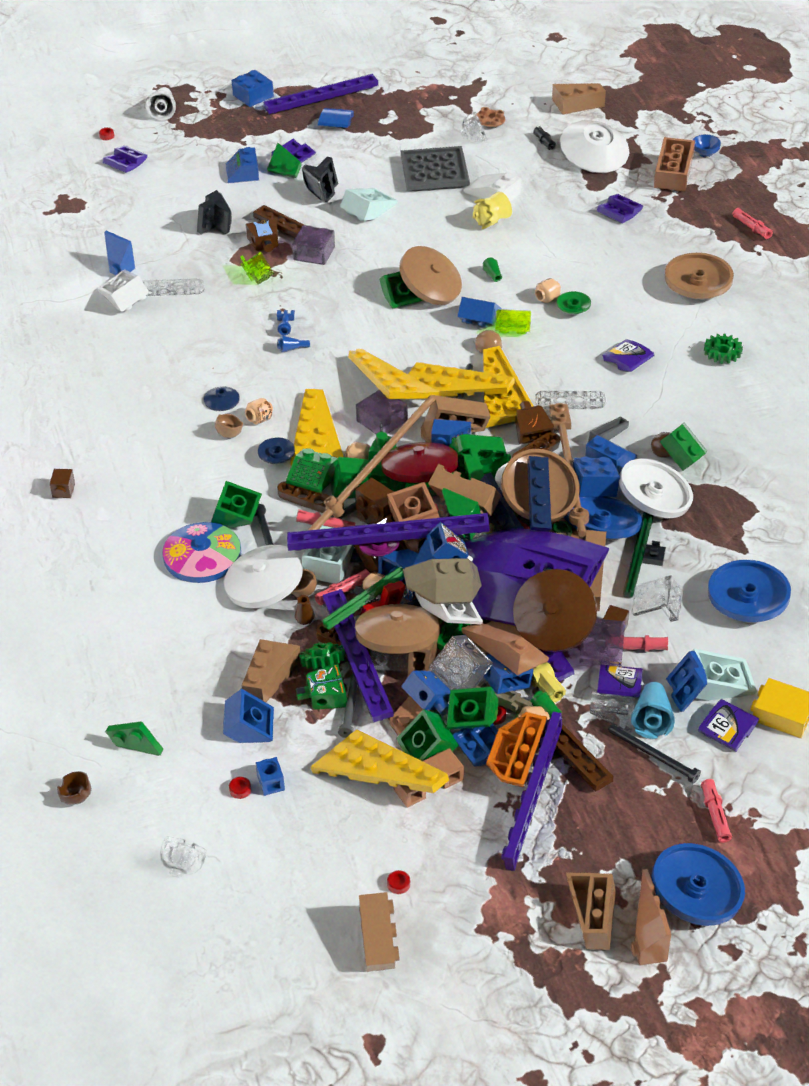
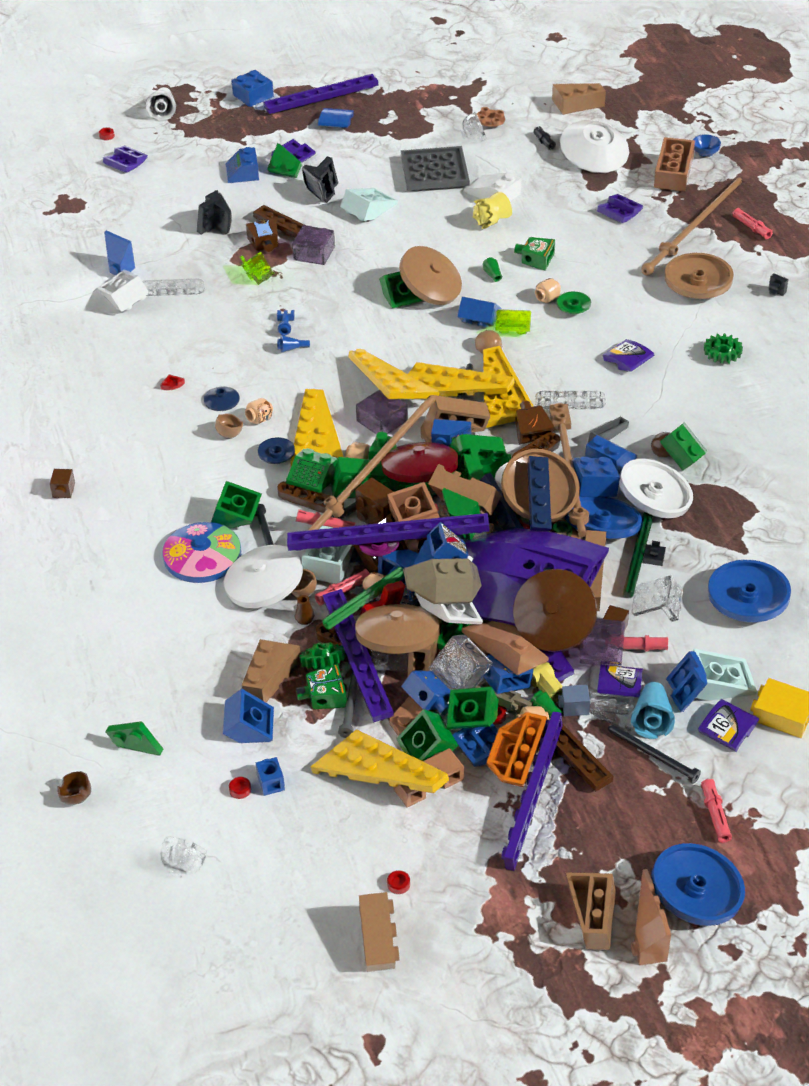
(172, 382): none -> red tile
(536, 252): none -> green torso
(574, 700): none -> sand blue brick
(671, 248): none -> medium nougat bar
(778, 285): none -> black tile

